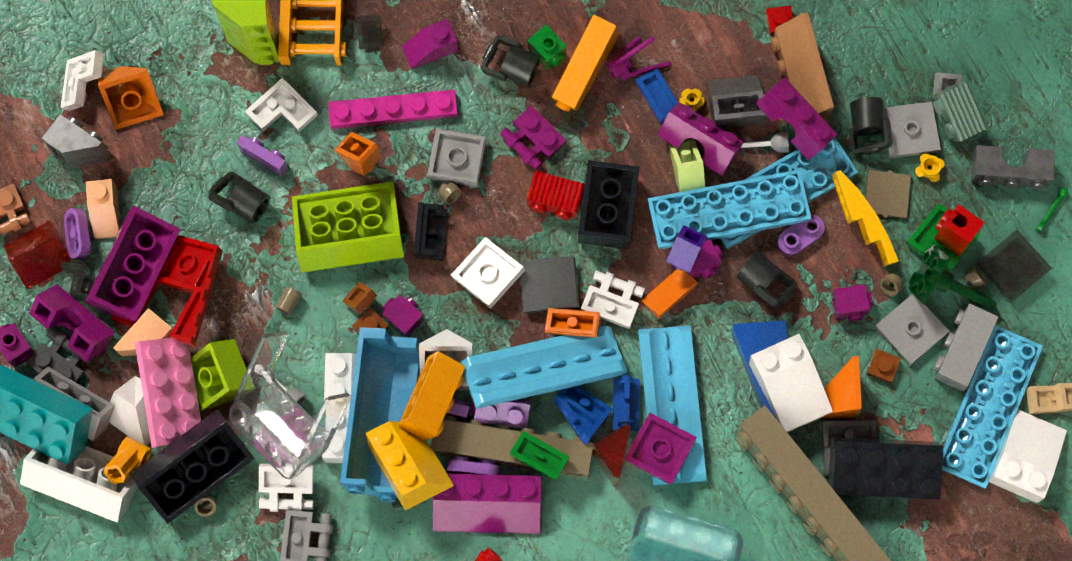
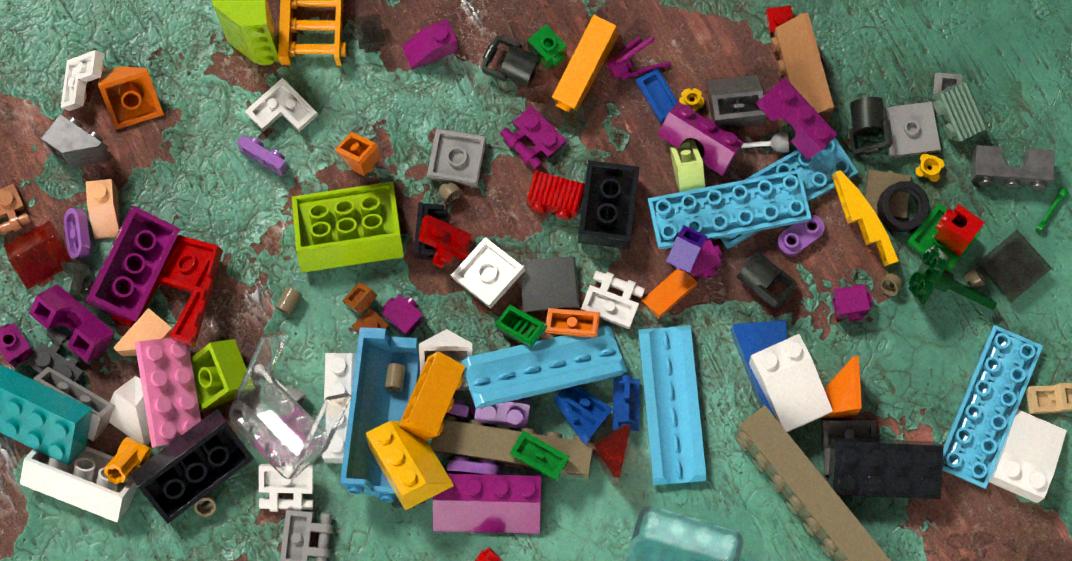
(243, 200): pearl dark grey piece -> none
(392, 109): dark pink plate -> none
(395, 377): none -> dark tan hinge
(445, 238): none -> red plate
(511, 317): none -> green slope
(660, 448): magenta plate -> none
(883, 366): dark orange plate -> none
(911, 329): light grey plate -> none
(922, 204): none -> black tyre
(964, 347): light grey brick -> none

